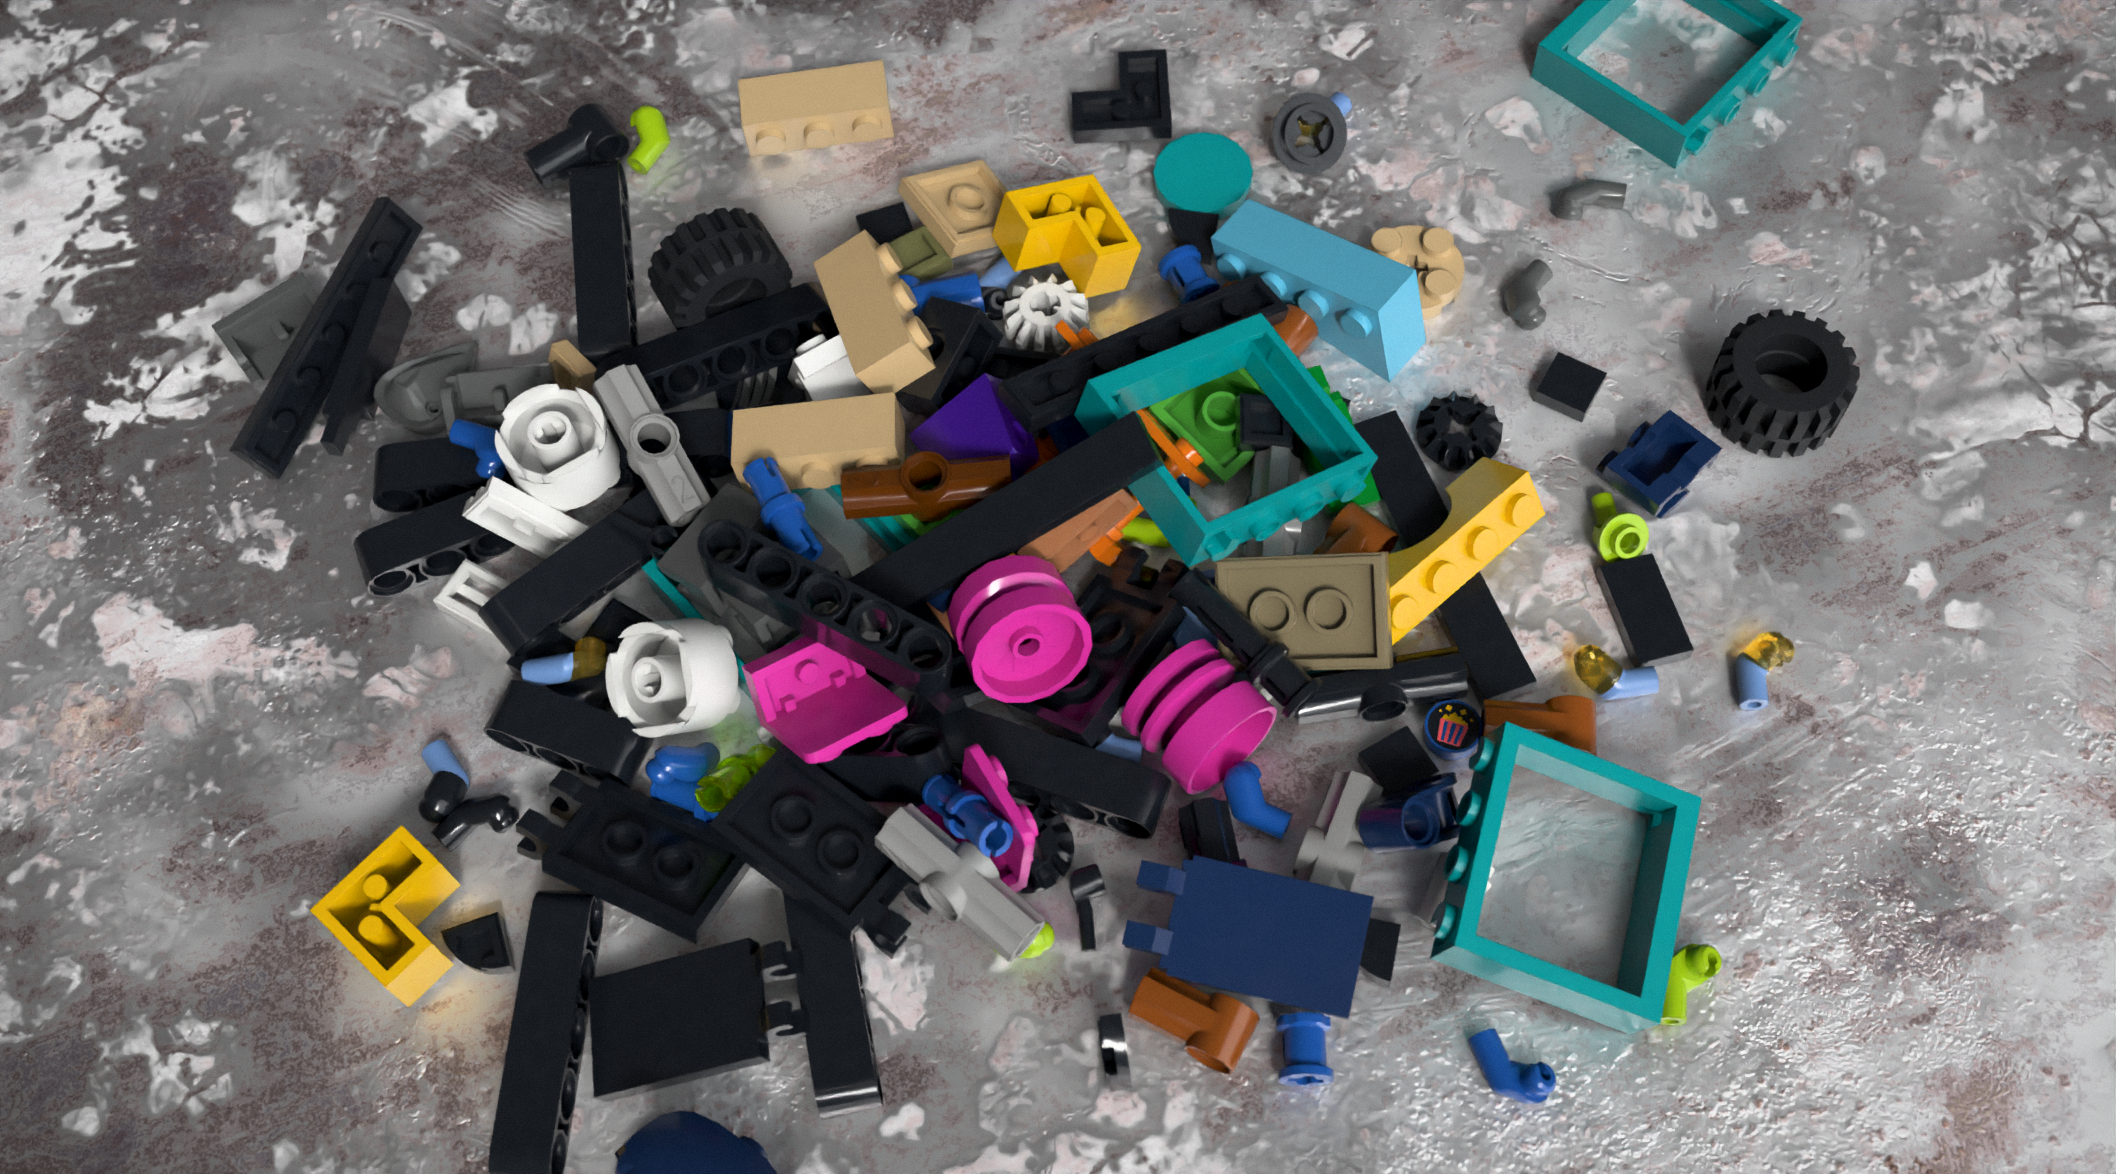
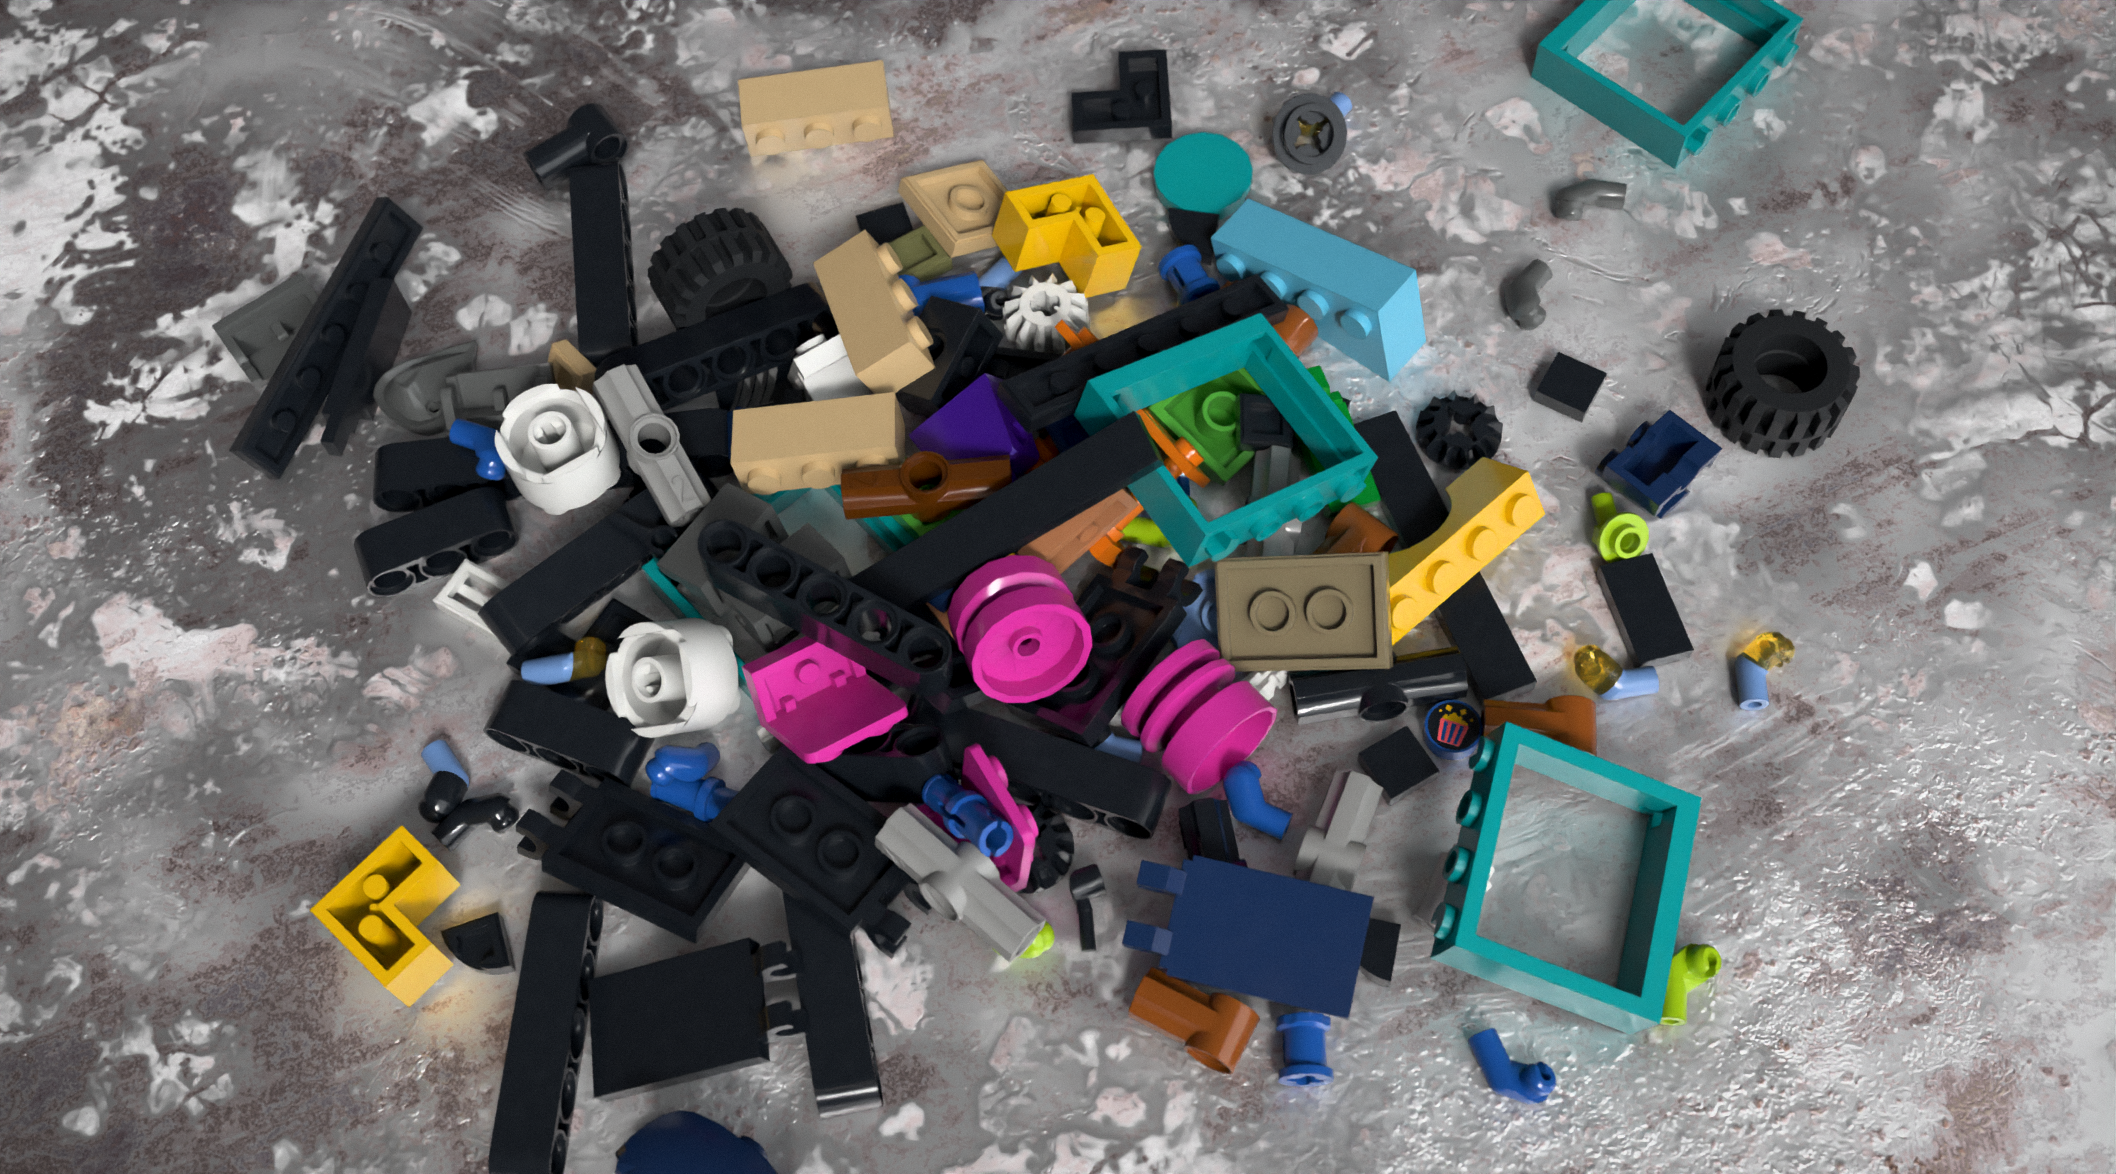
(521, 518): white tile -> none
(653, 136): lime arm -> none
(731, 777): clear neon green pin -> none
(781, 508): blue pin -> none
(1114, 1052): black tile -> none
(1264, 660): black pin -> none
(1412, 816): dark blue piece -> none
(1431, 252): tan plate -> none

